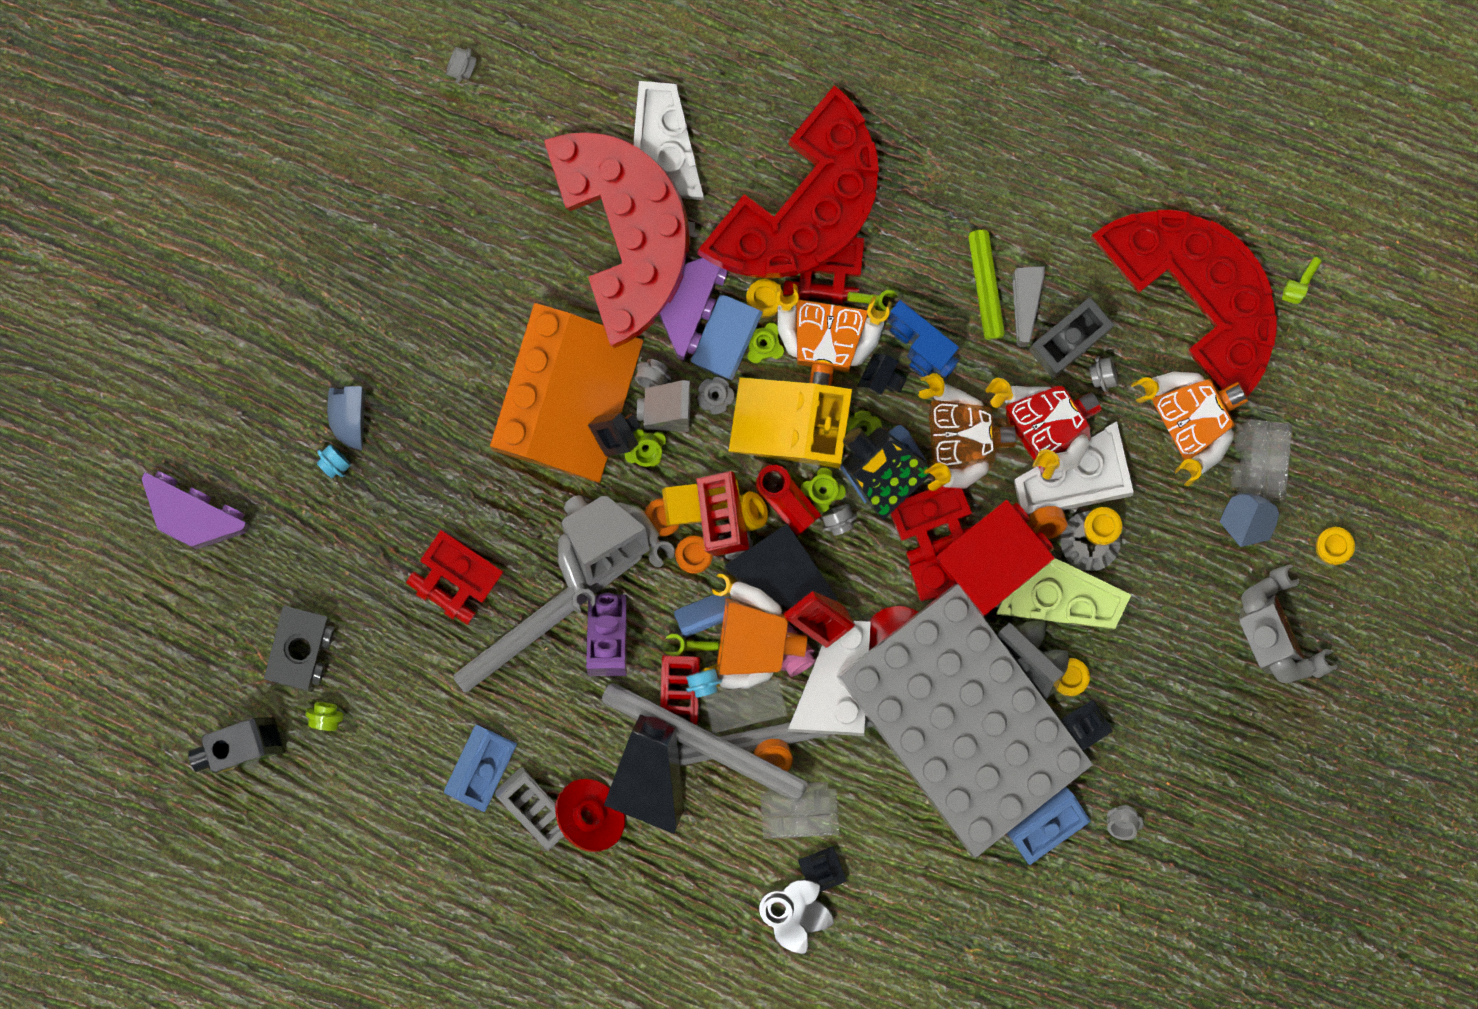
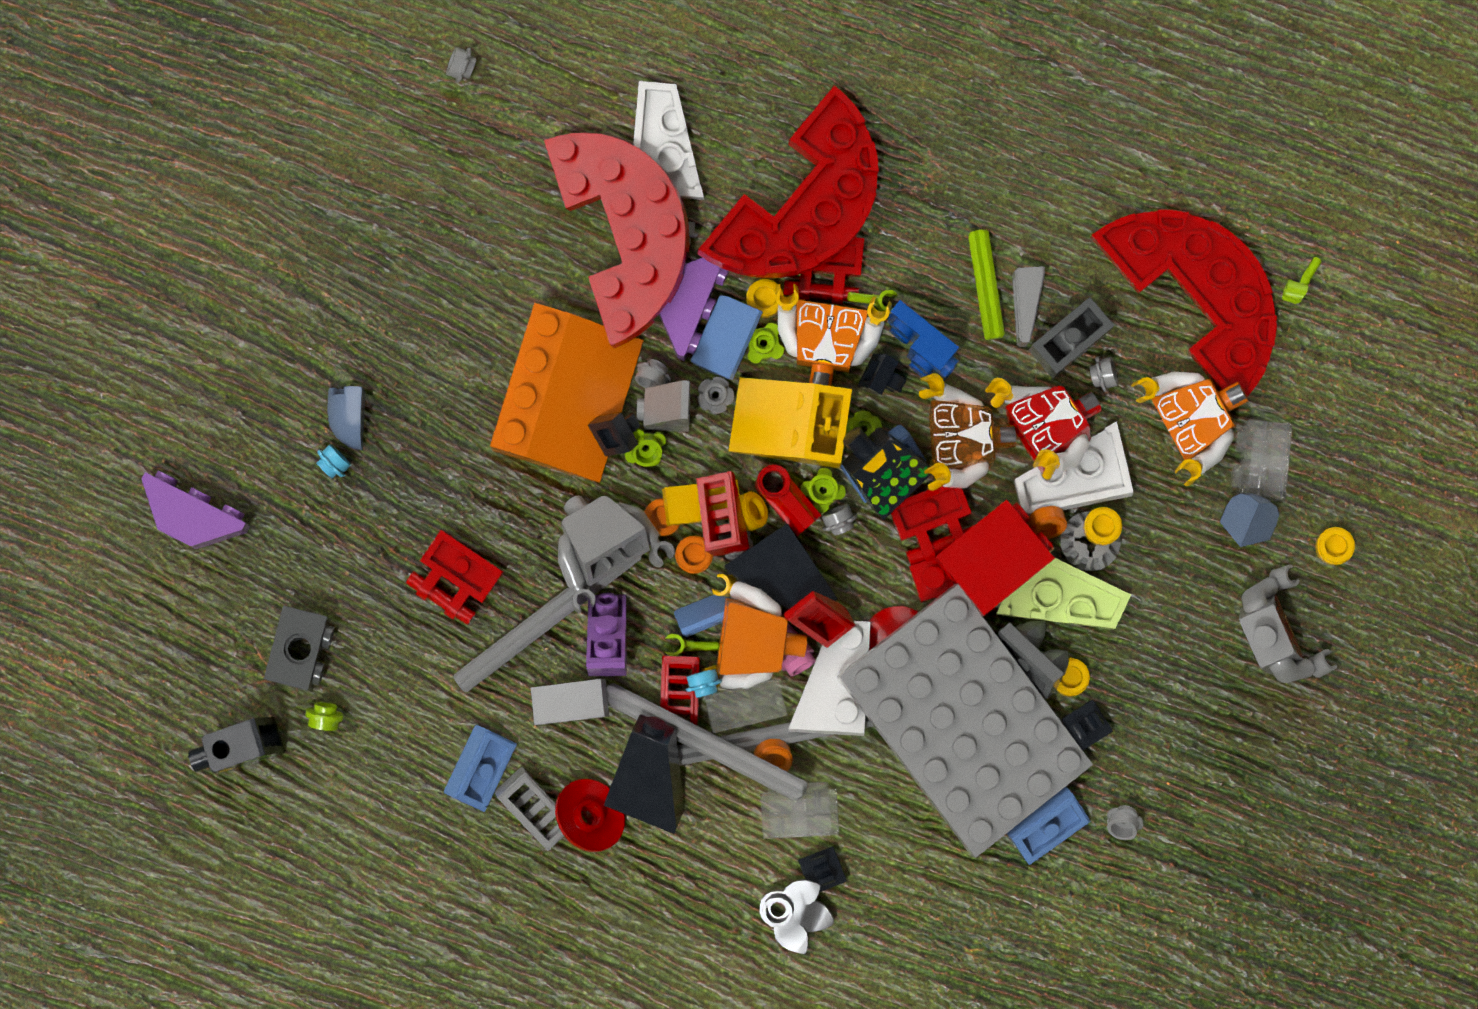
(569, 702): none -> light grey tile

